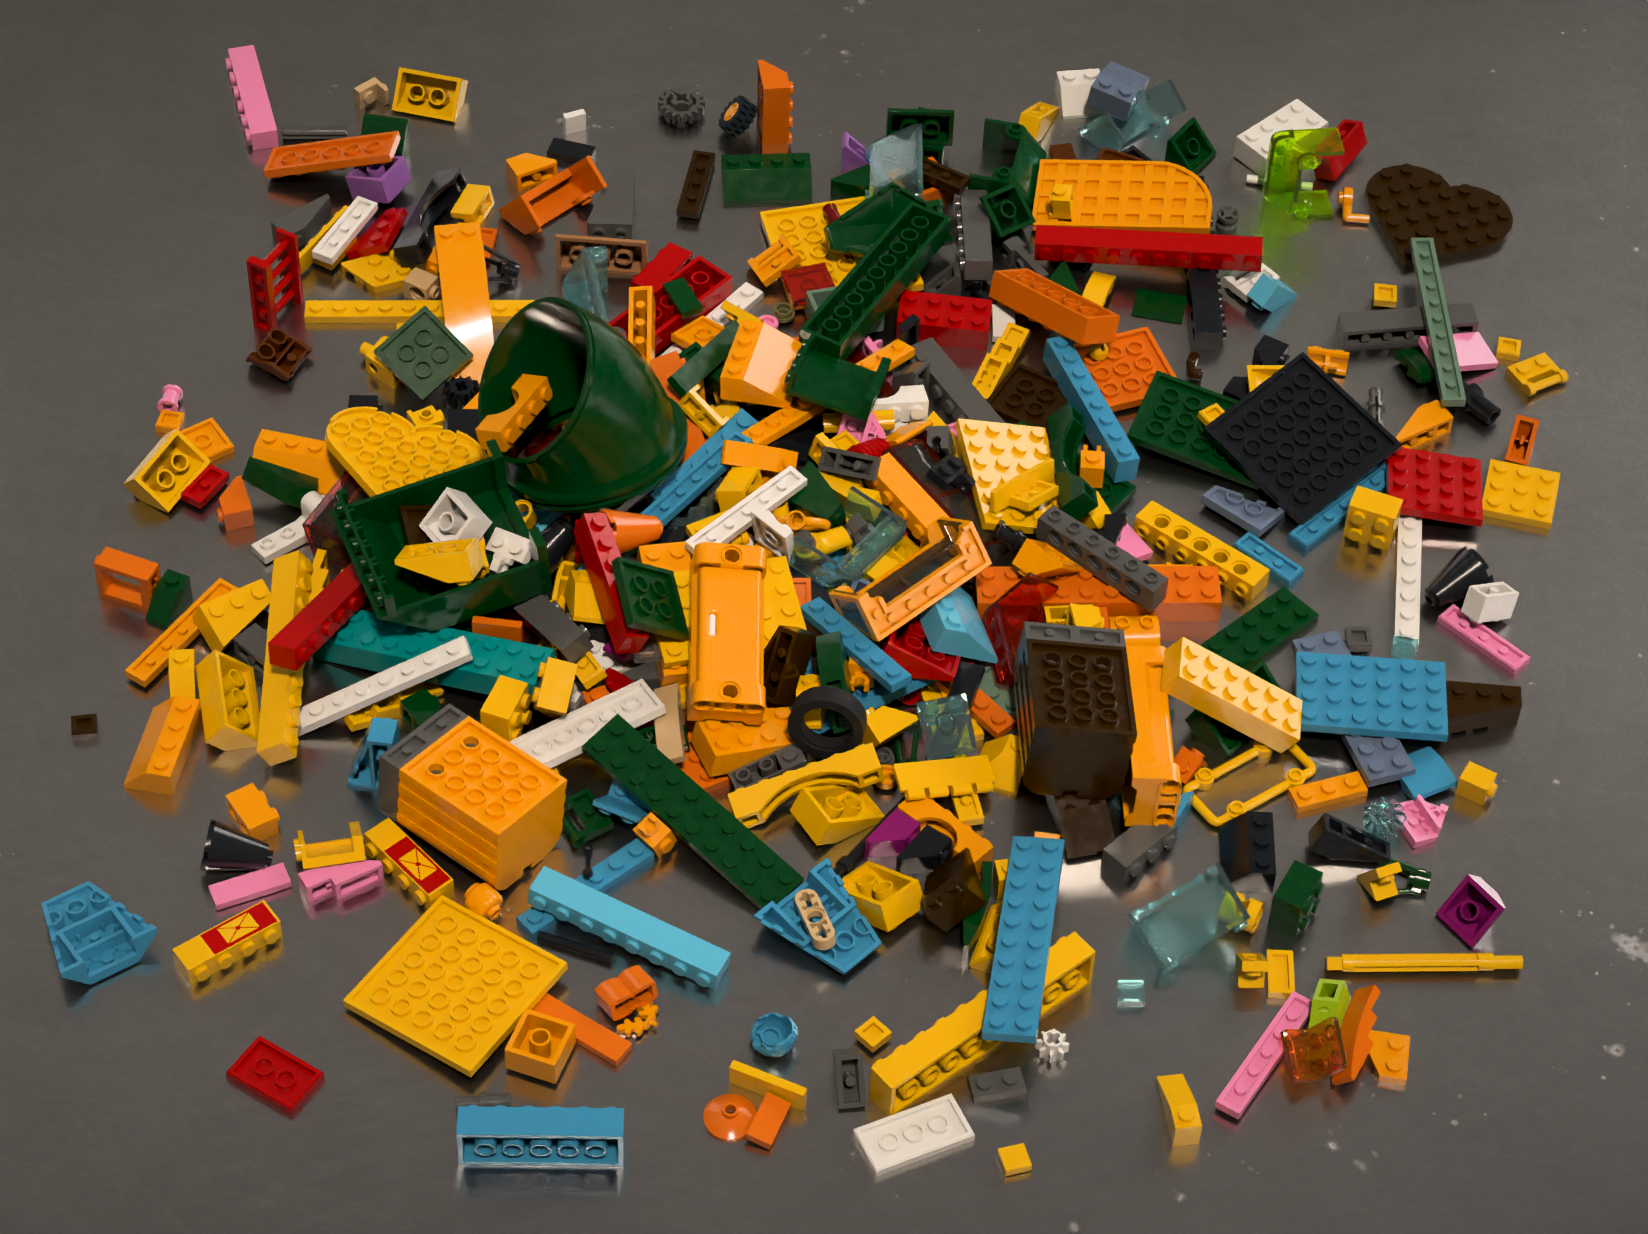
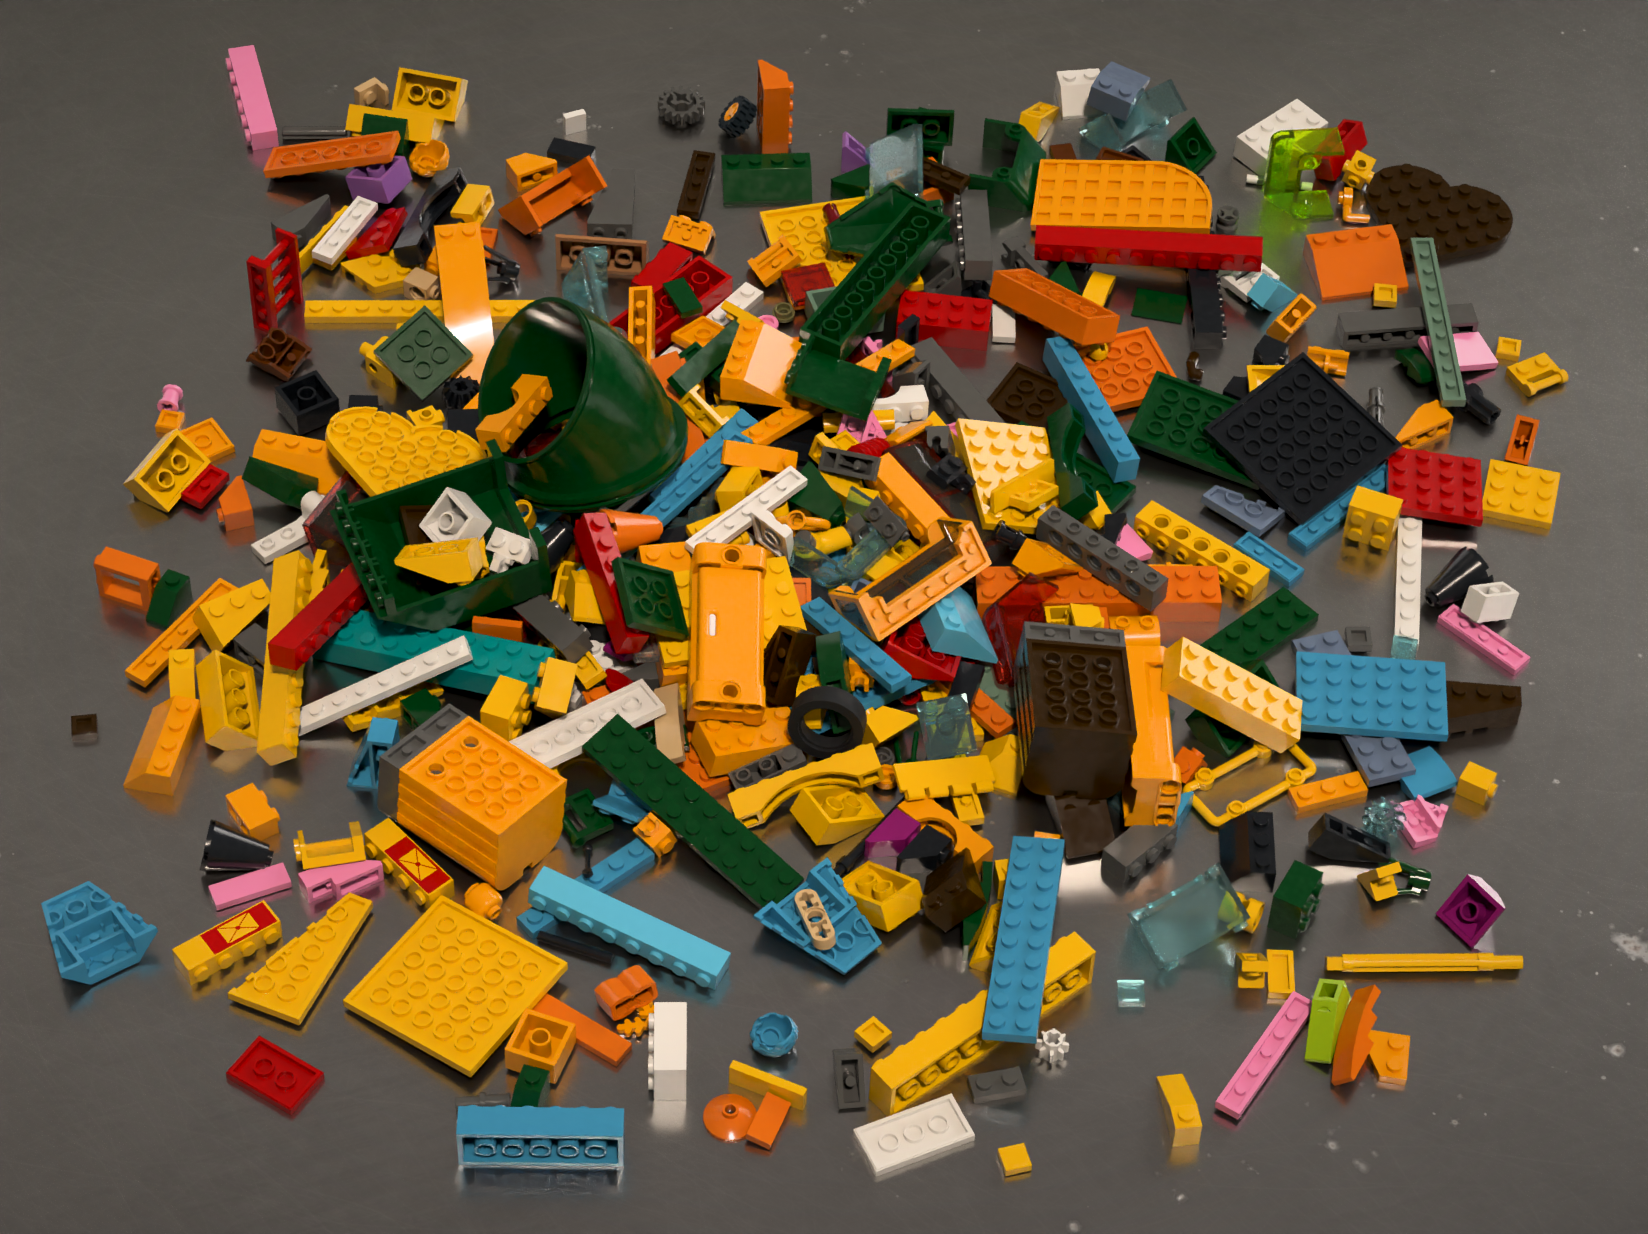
(303, 966): none -> yellow wing
(306, 402): none -> black brick
(420, 127): none -> yellow slope
(429, 158): none -> light orange hair
(531, 1087): none -> dark green slope
(667, 1050): none -> white brick
(688, 233): none -> light orange bracket
(886, 522): none -> dark grey hinge
(1000, 359): yellow slope -> none
(1007, 210): dark green slope -> none
(1062, 201): yellow brick -> none
(1092, 466): light orange brick -> none
(1210, 413): yellow tile -> none
(1291, 318): none -> light orange brick
(1314, 1052): clear orange bracket -> none
(1353, 260): none -> orange slope
(1358, 170): none -> yellow brick

